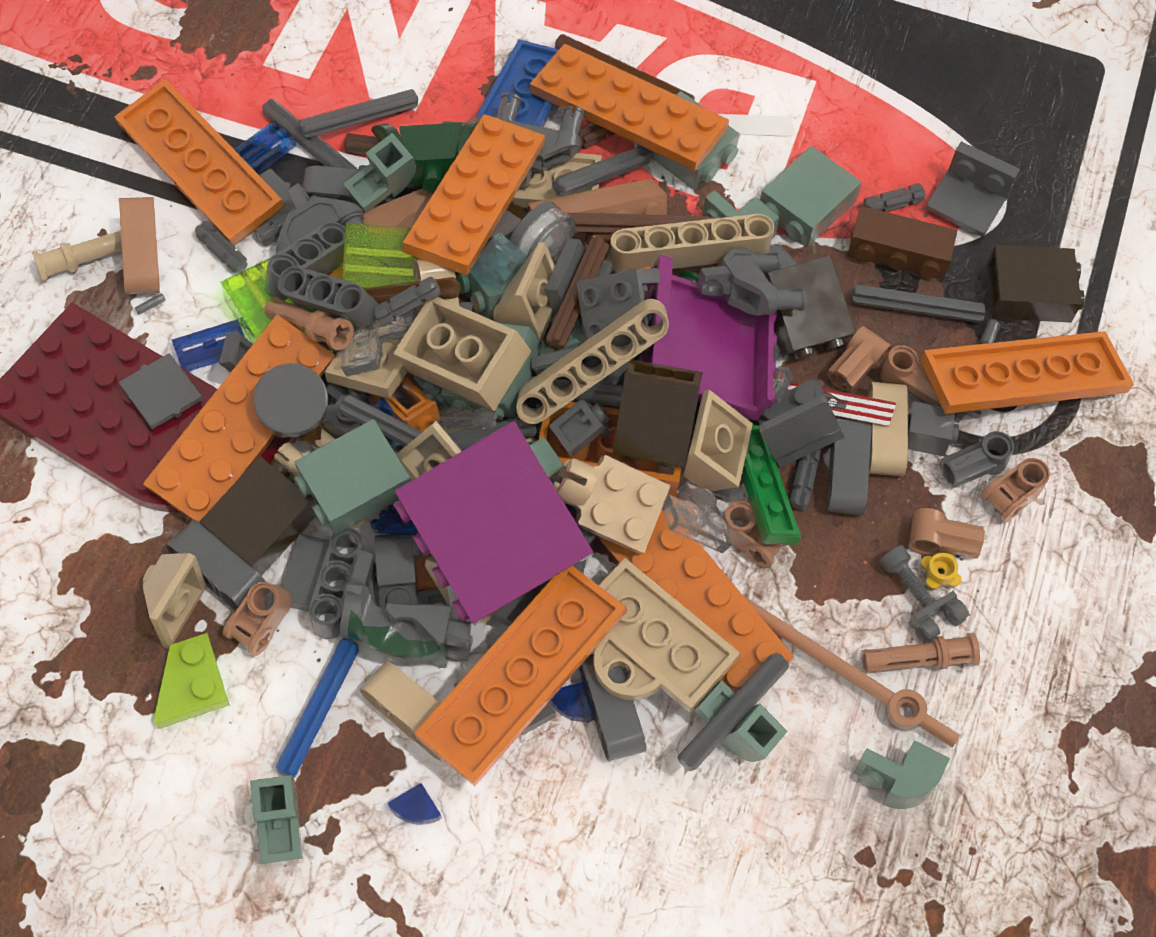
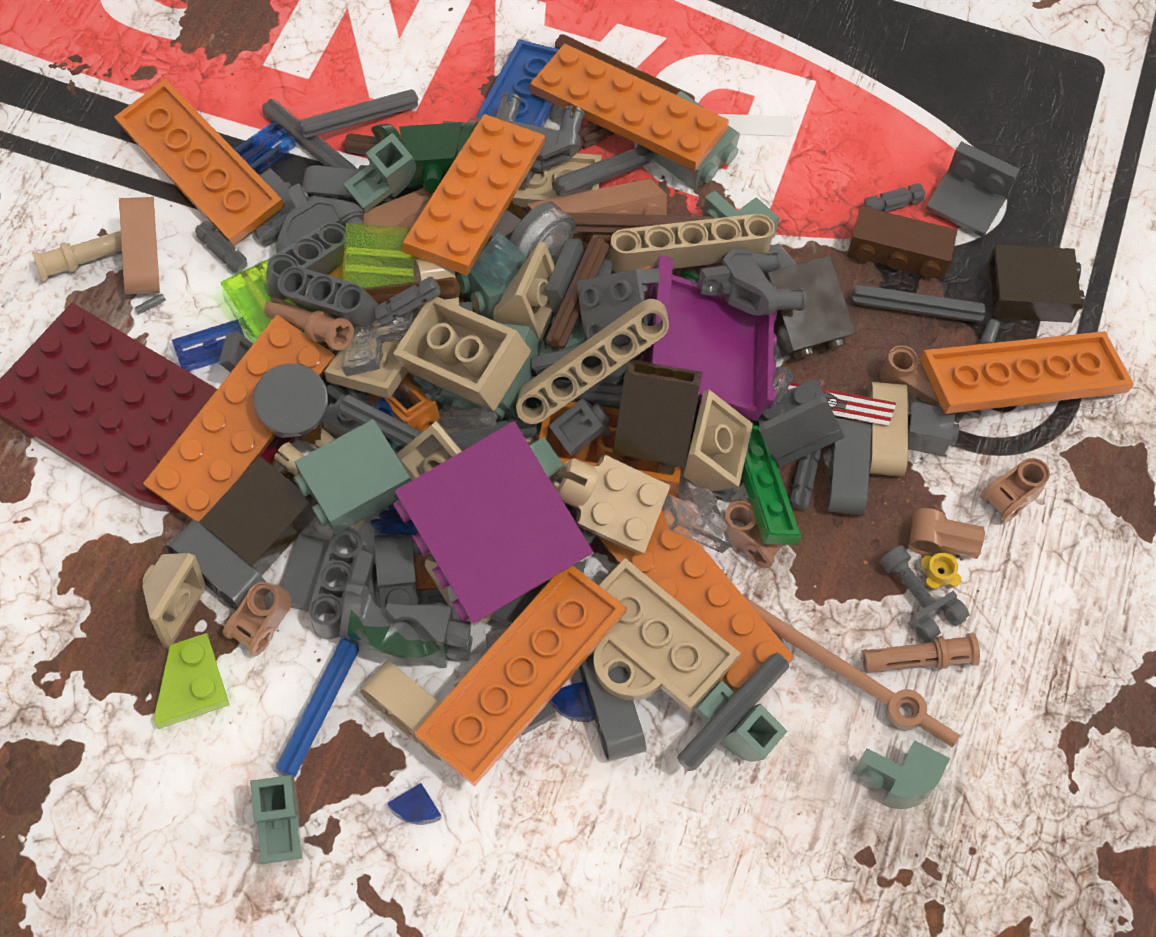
(160, 391): dark grey piece -> none
(810, 195): sand green brick -> none
(862, 354): nougat piece -> none
(977, 460): dark grey piece -> none

